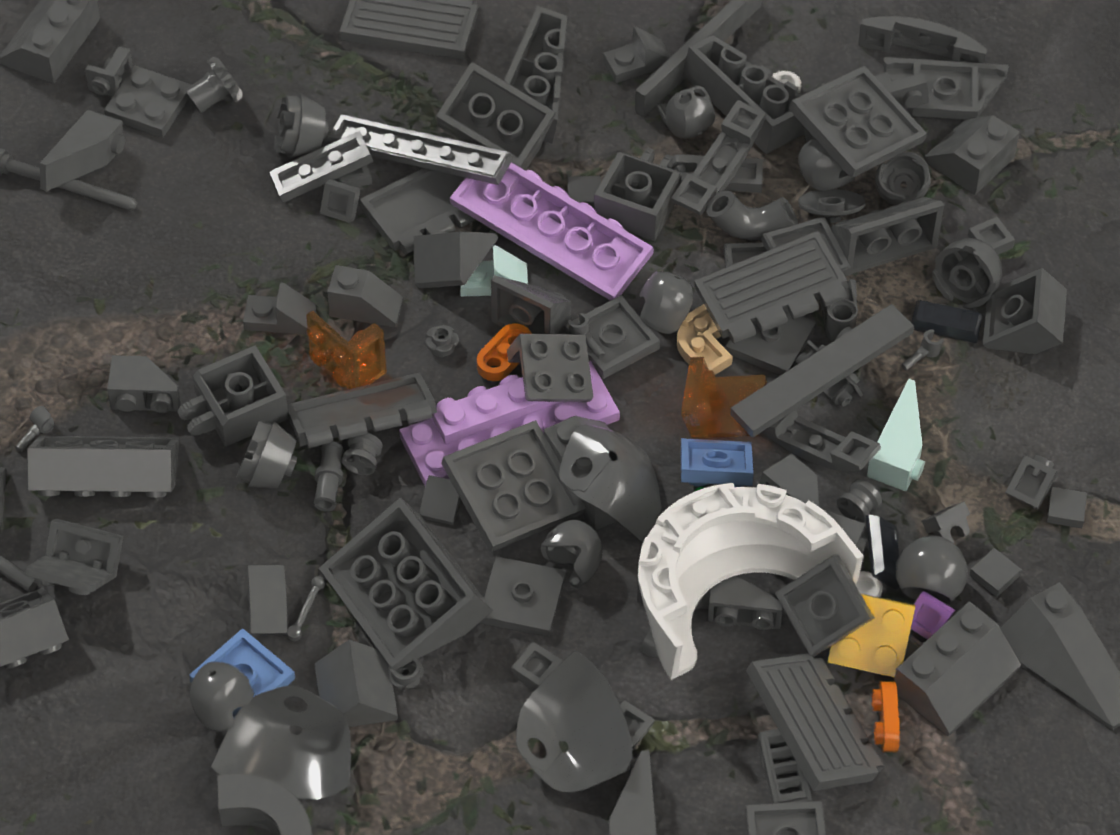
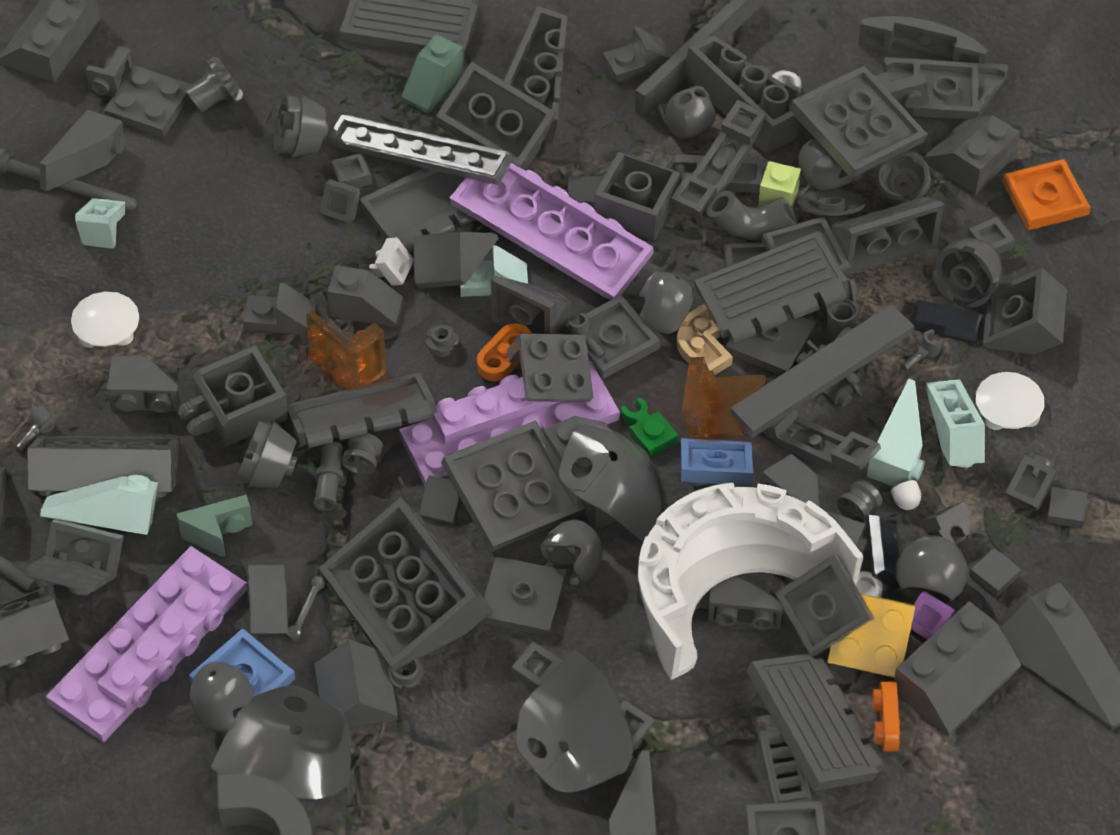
(98, 222): none -> light aqua slope
(105, 320): none -> white dish
(112, 504): none -> light aqua slope
(147, 644): none -> lavender plate
(207, 523): none -> sand green slope
(320, 166): plate -> none
(392, 262): none -> white tile
(433, 73): none -> sand green slope
(647, 430): none -> green plate
(779, 182): none -> yellowish green brick
(906, 495): none -> white hinge
(957, 423): none -> light aqua slope
(1009, 401): none -> white dish
(1046, 194): none -> orange plate

